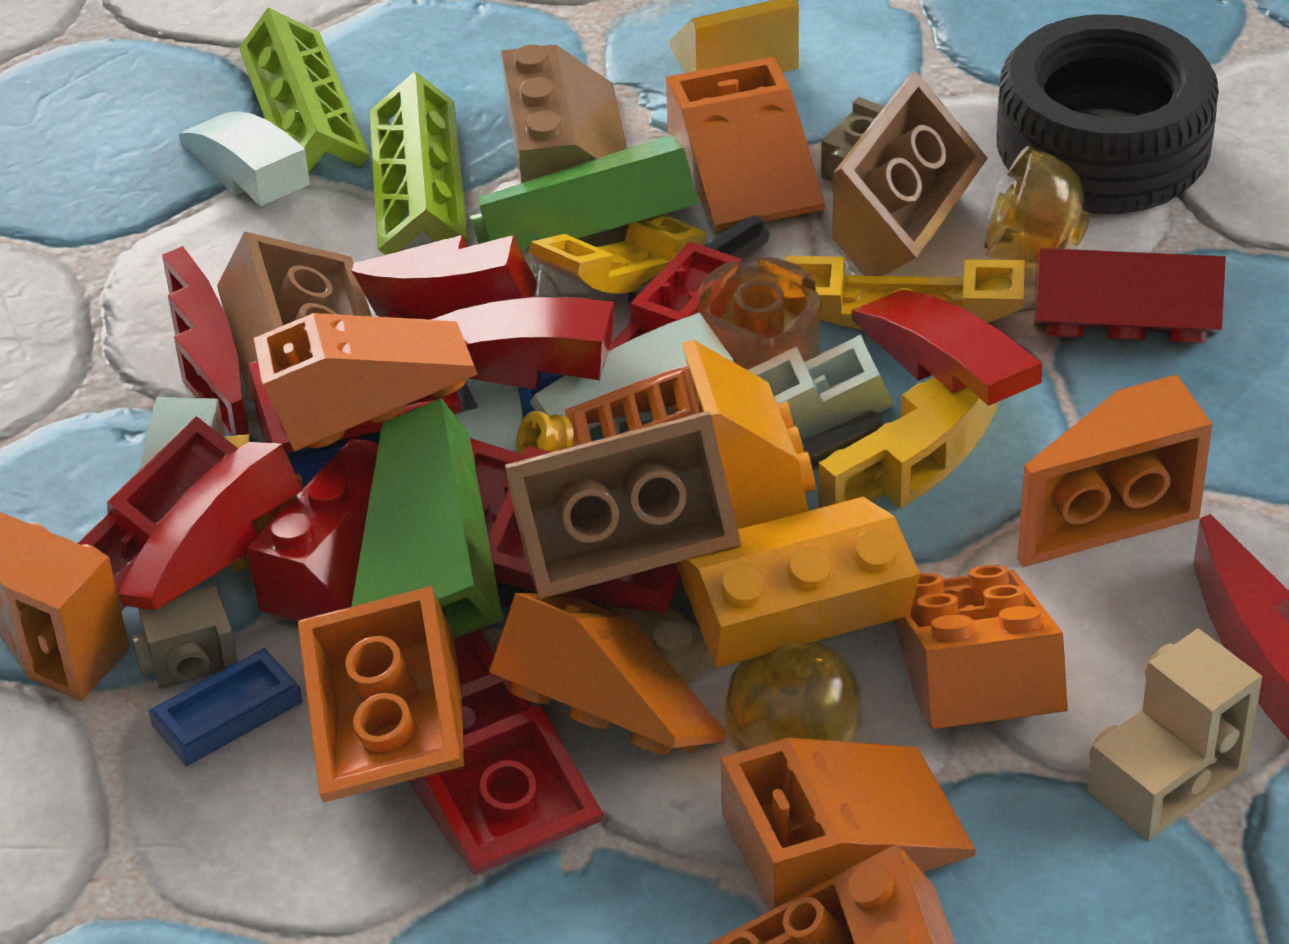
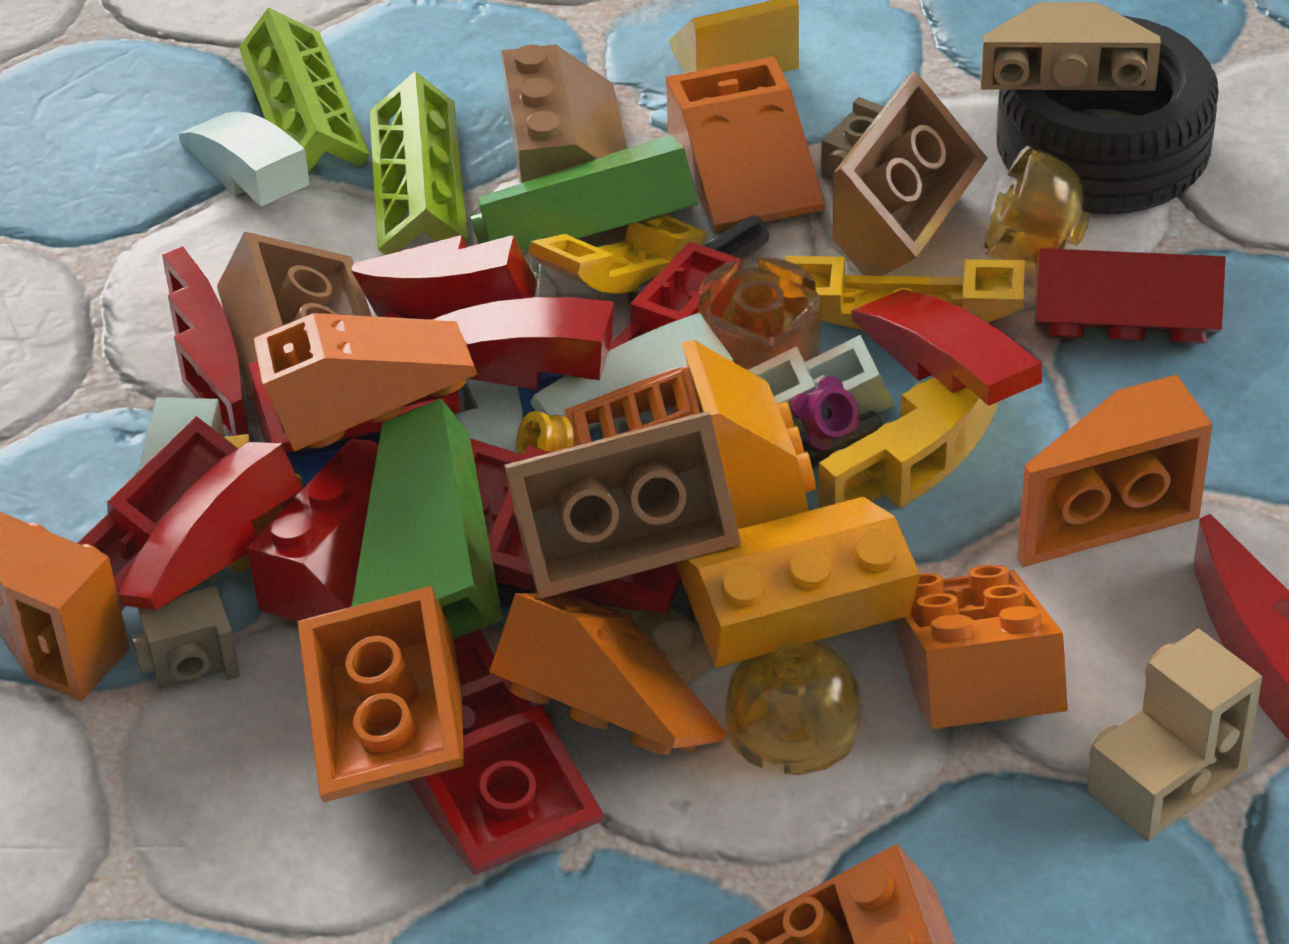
(225, 706): blue tile -> none
(827, 805): orange slope -> none
(841, 408): none -> magenta plate
(1070, 50): none -> tan slope

